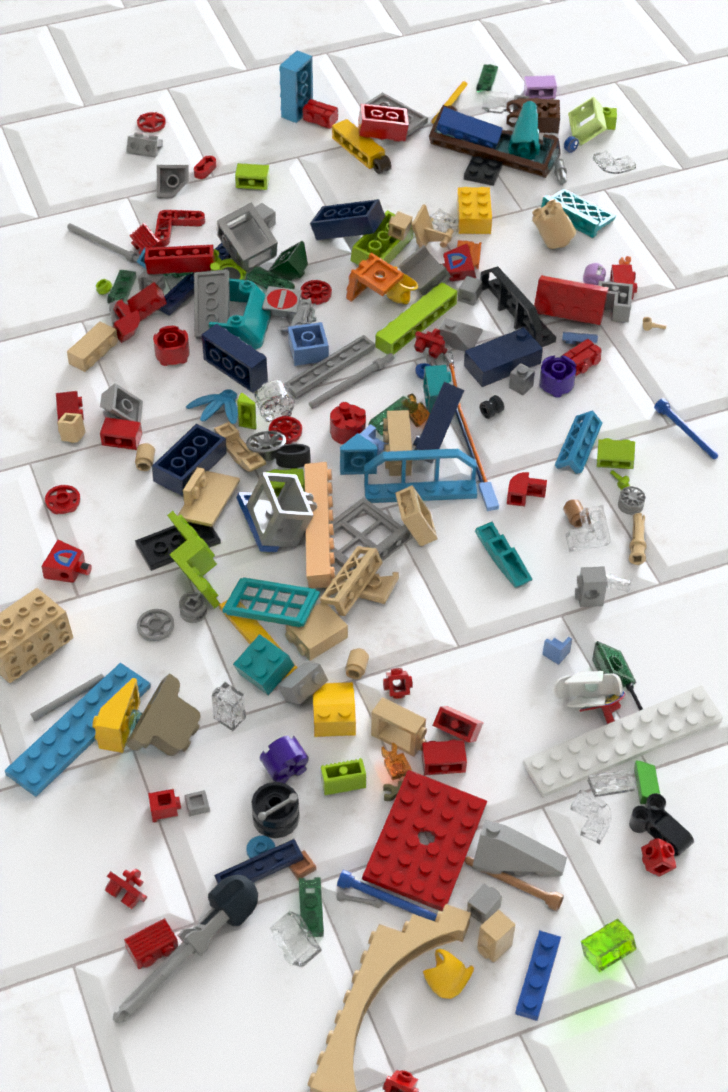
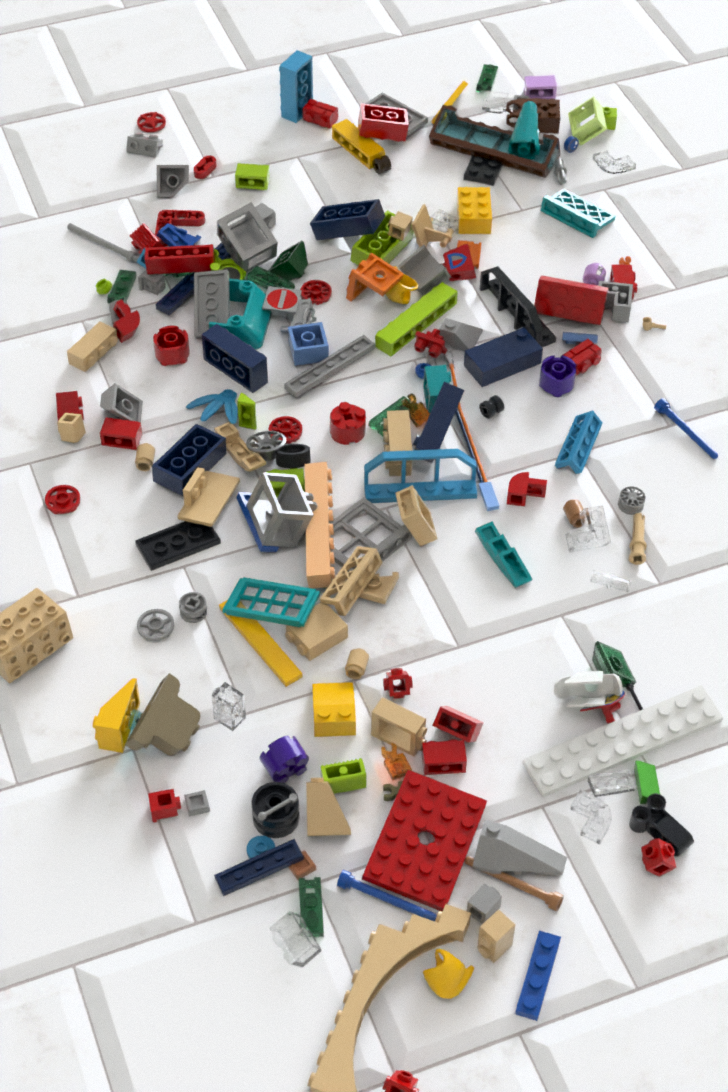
(65, 563): red torso -> none
(66, 697): light grey bar -> none
(69, 735): dark azure plate -> none
(132, 895): red hips -> none
(147, 301): red brick -> none
(151, 944): red brick -> none
(176, 237): none -> blue wing
(194, 558): lime bracket -> none
(231, 902): piece -> none
(263, 664): teal brick -> none
(274, 400): clear brick -> none
(302, 682): light grey brick -> none
(323, 810): none -> tan slope
(341, 897): light grey hinge -> none
(356, 454): dark azure slope -> none
(370, 434): light blue panel -> none
(377, 365): light grey bar -> none
(469, 128): blue brick -> none
(470, 290): light grey brick -> none
(521, 379): flat silver brick -> none
(553, 225): tan cylinder -> none
(557, 650): medium blue panel -> none
(591, 586): light grey brick -> none
(608, 945): clear neon green brick -> none
(616, 453): lime brick -> none
(622, 481): lime hand -> none

